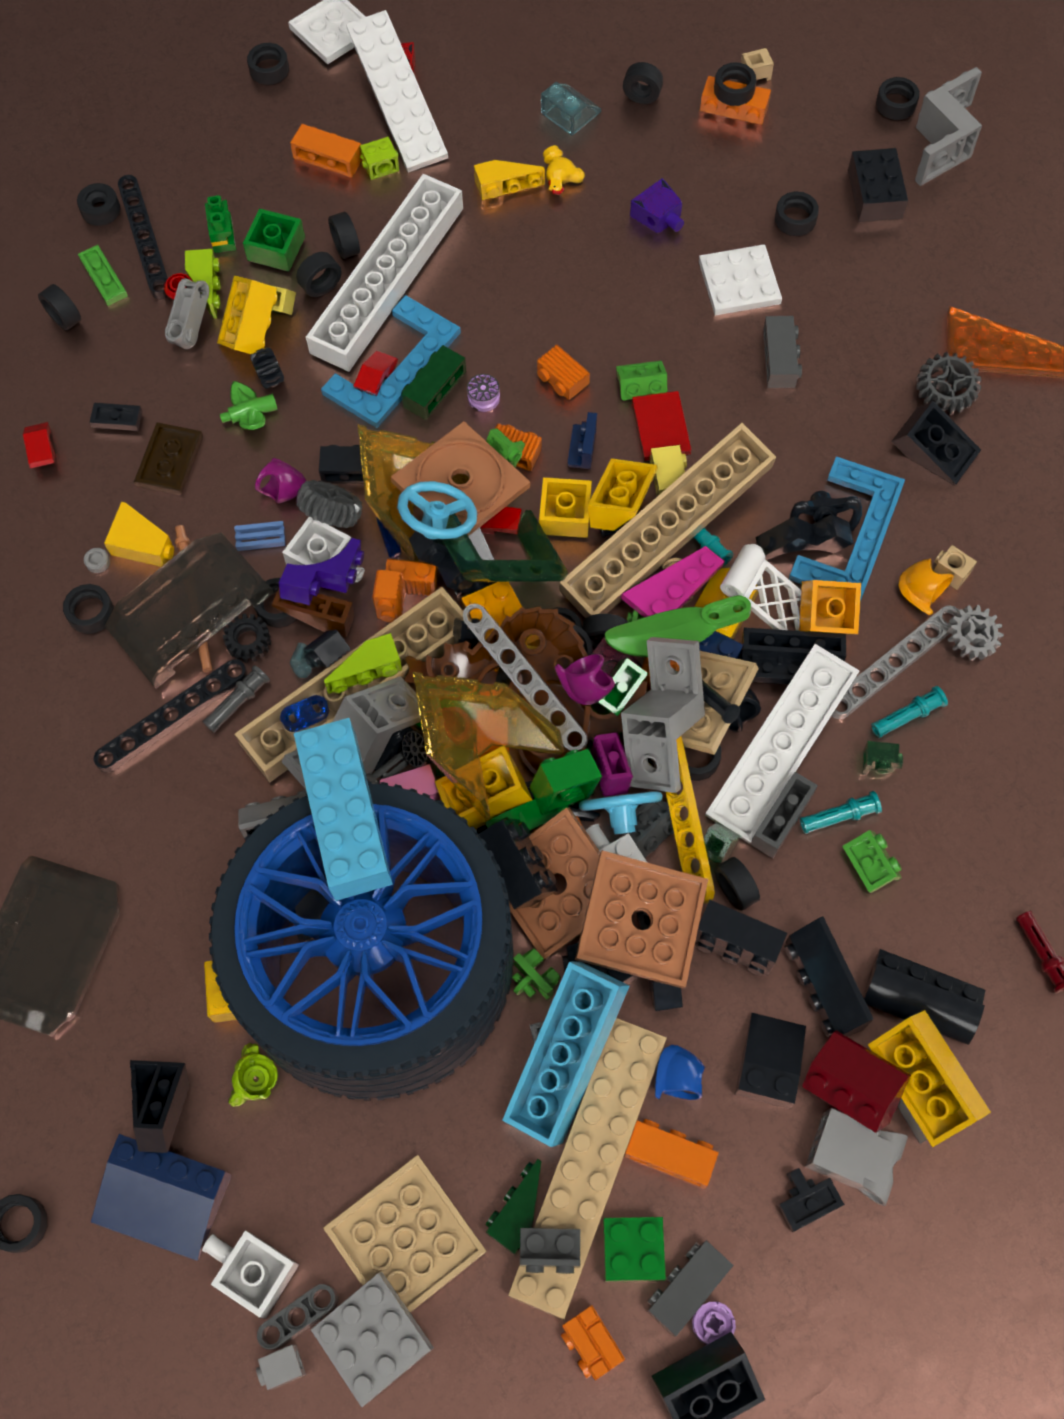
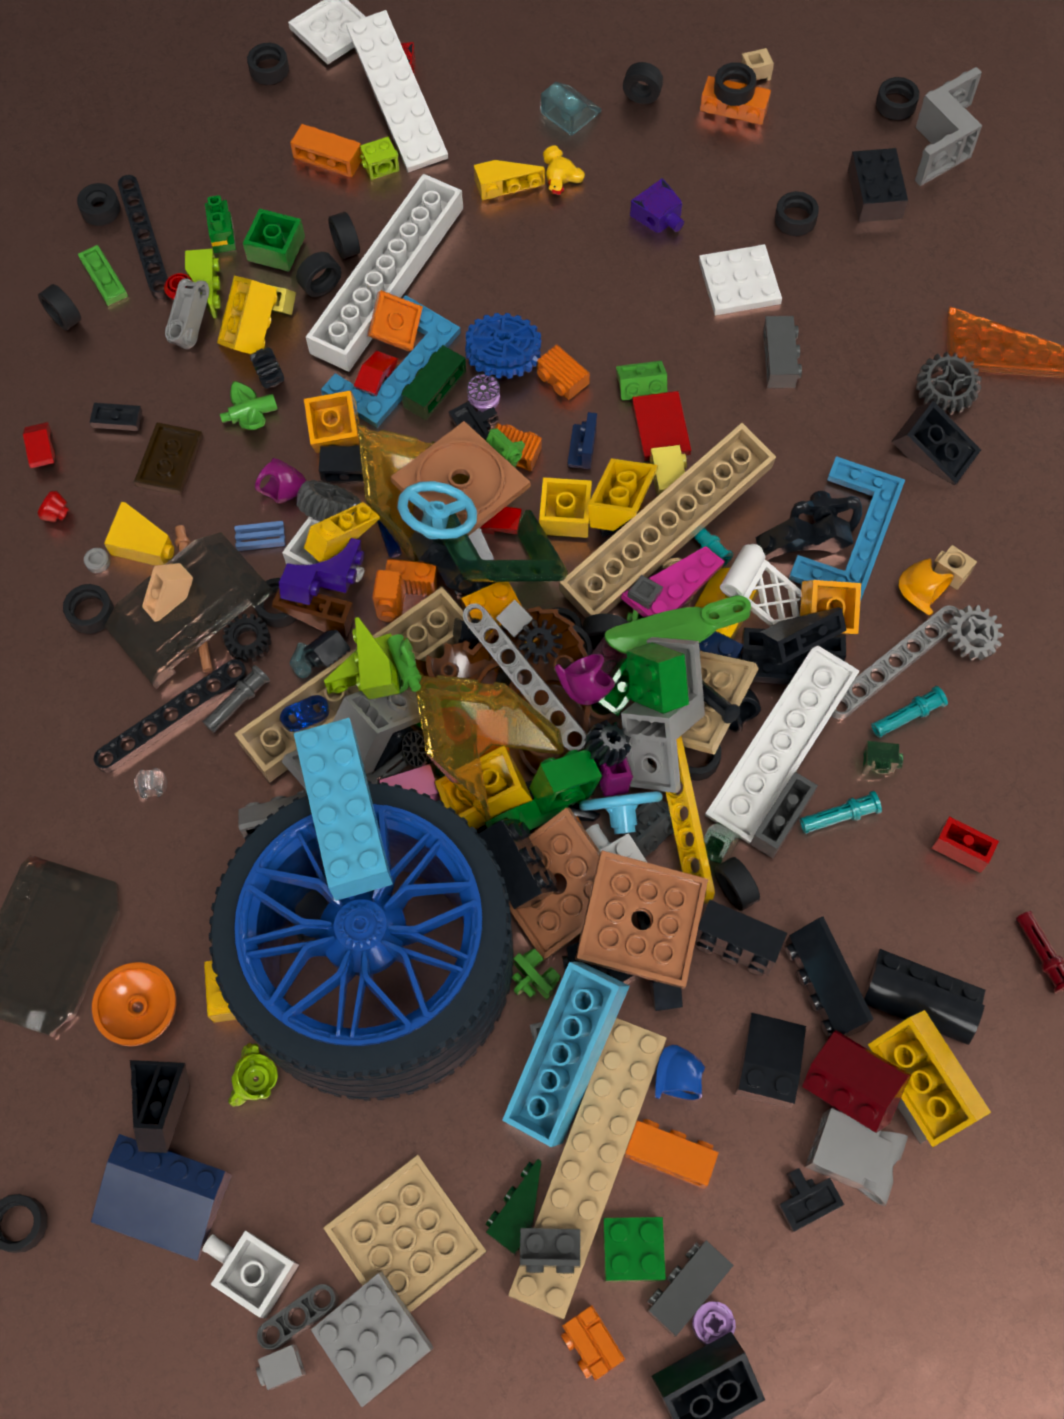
(53, 507): none -> red cone
(119, 995): none -> orange dish
(150, 783): none -> clear piece
(166, 589): none -> light nougat slope
(332, 420): none -> light orange brick
(334, 533): none -> yellow slope
(376, 670): none -> lime slope
(395, 321): none -> orange tile
(405, 663): none -> bright green plant
(478, 421): none -> black hinge
(503, 345): none -> blue piece
(514, 618): none -> light grey tile
(533, 646): none -> black gear
(607, 743): none -> black gear
(645, 591): none -> dark grey tile
(657, 677): none -> green brick
(802, 633): none -> black slope
(872, 860): bright green bracket -> none
(965, 844): none -> red brick

